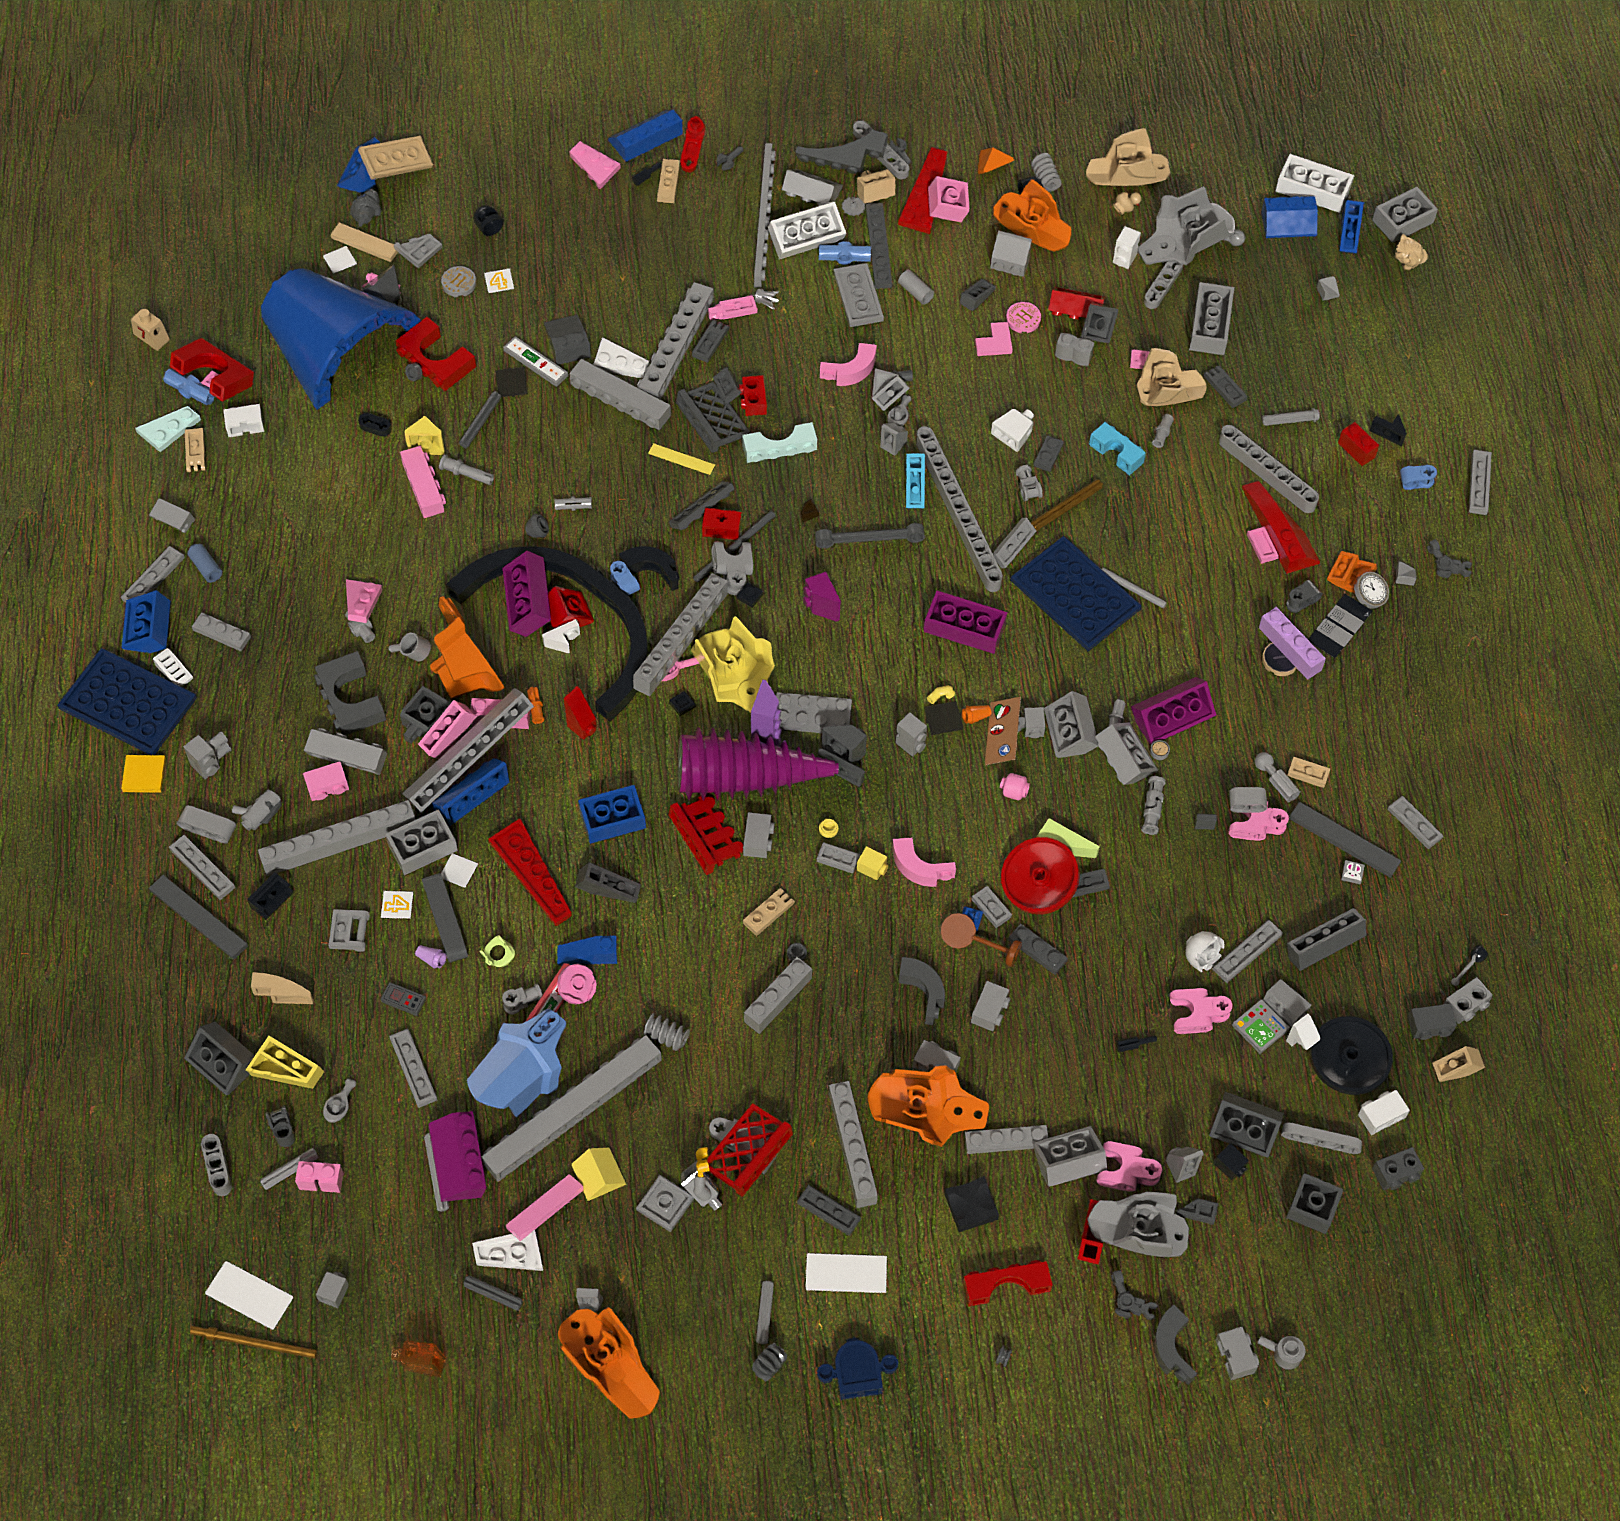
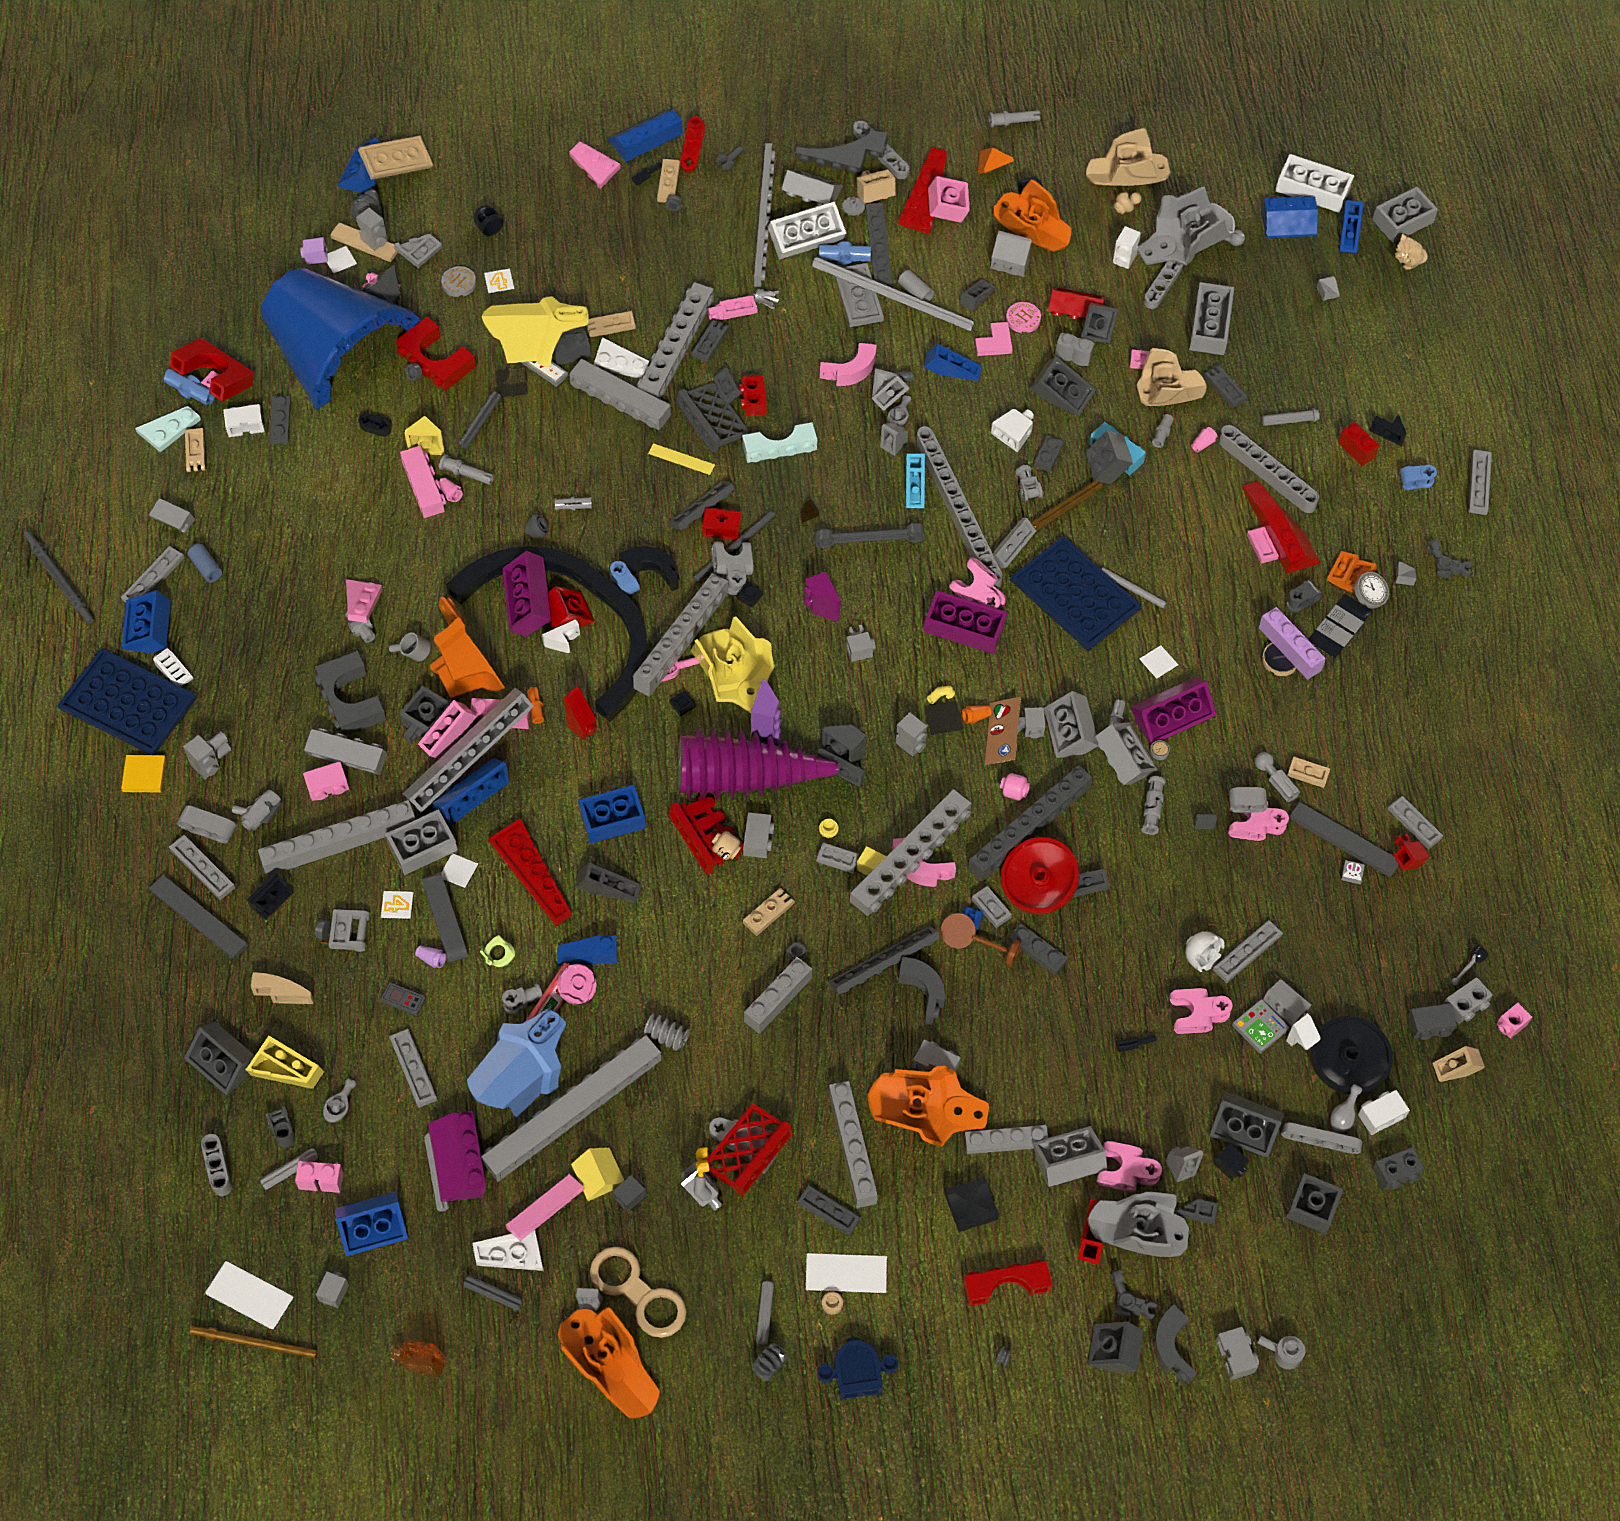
(58, 577): none -> dark grey axle
(145, 325): tan torso -> none
(221, 631): light grey plate -> none
(280, 420): none -> dark grey plate
(314, 251): none -> lavender brick
(322, 929): none -> dark grey tile
(371, 1223): none -> blue slope
(372, 229): none -> light grey brick
(450, 490): none -> bright pink cone
(532, 329): none -> light yellow piece
(611, 324): none -> tan hinge
(629, 1193): none -> dark grey brick
(638, 1292): none -> tan bar
(665, 1203): light grey tile -> none
(673, 202): none -> dark grey bush
(726, 845): none -> tan head
(812, 713): light grey plate -> none
(832, 1303): none -> tan tile
(859, 644): none -> light grey brick
(884, 959): none -> dark grey plate
(893, 293): none -> light grey axle
(900, 150): dark grey bar -> none
(951, 364): none -> blue slope
(952, 803): none -> light grey brick
(982, 588): none -> bright pink piece
(990, 1005): light grey brick -> none
(1006, 118): none -> light grey pin
(1030, 822): none -> dark grey brick
(1046, 172): light grey piece -> none
(1062, 387): none -> dark grey slope
(1077, 844): yellowish green slope -> none
(1109, 457): none -> dark grey brick
(1116, 1347): none -> dark grey slope
(1158, 661): none -> white sticker
(1204, 439): none -> bright pink cone
(1326, 939): dark grey brick -> none
(1344, 1114): none -> light grey piece
(1410, 854): none -> red brick
(1517, 1014): none -> bright pink brick

